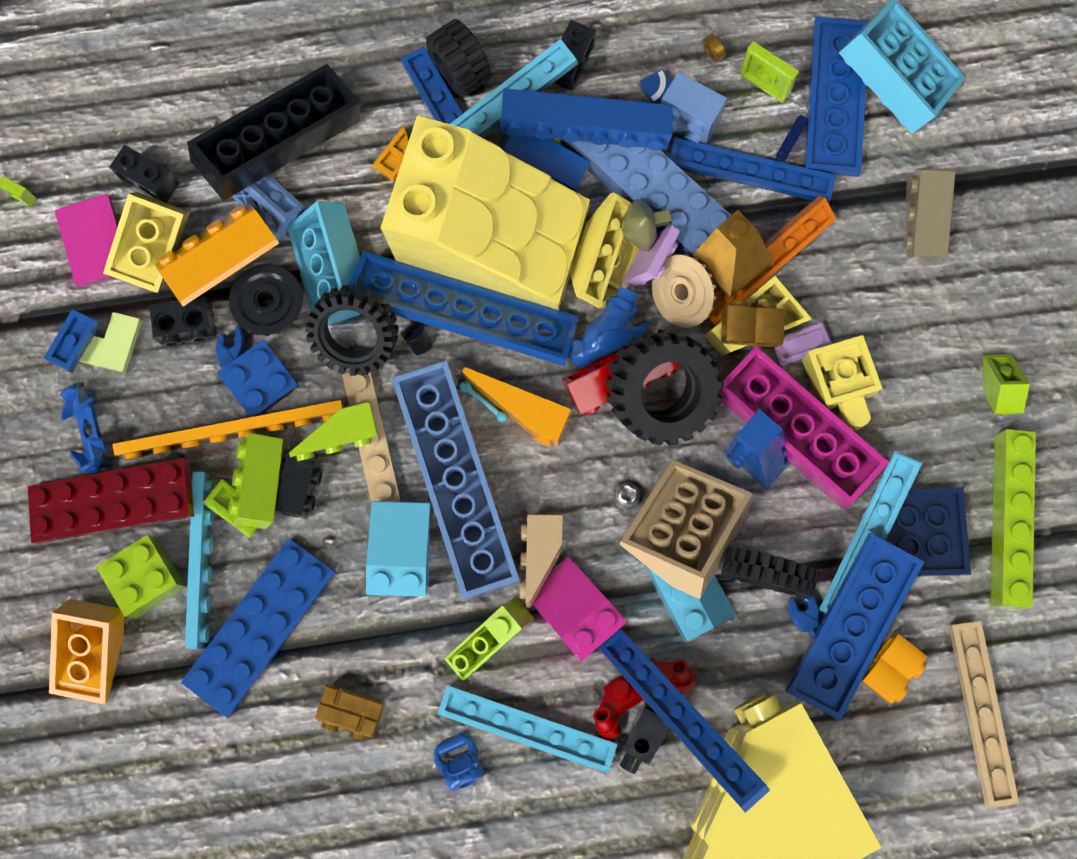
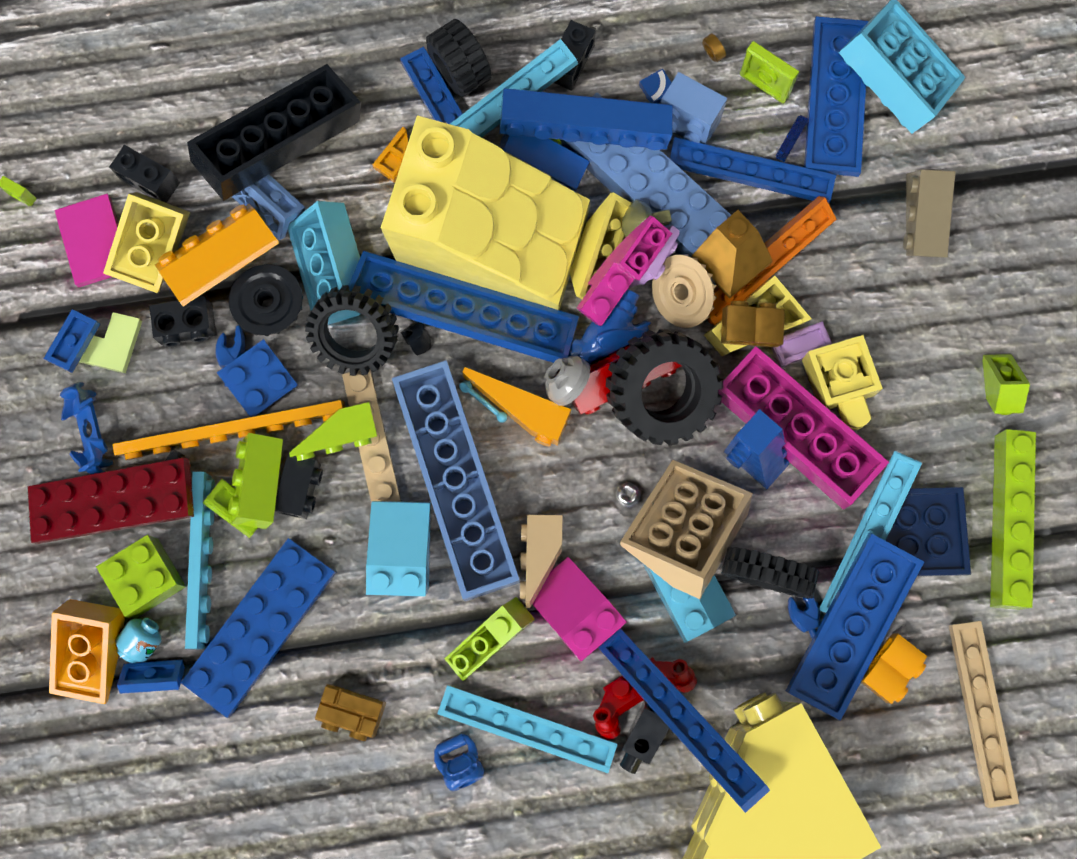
(138, 640): none -> medium azure head
(151, 676): none -> blue plate
(566, 379): none -> light grey piece
(621, 267): none -> dark pink slope

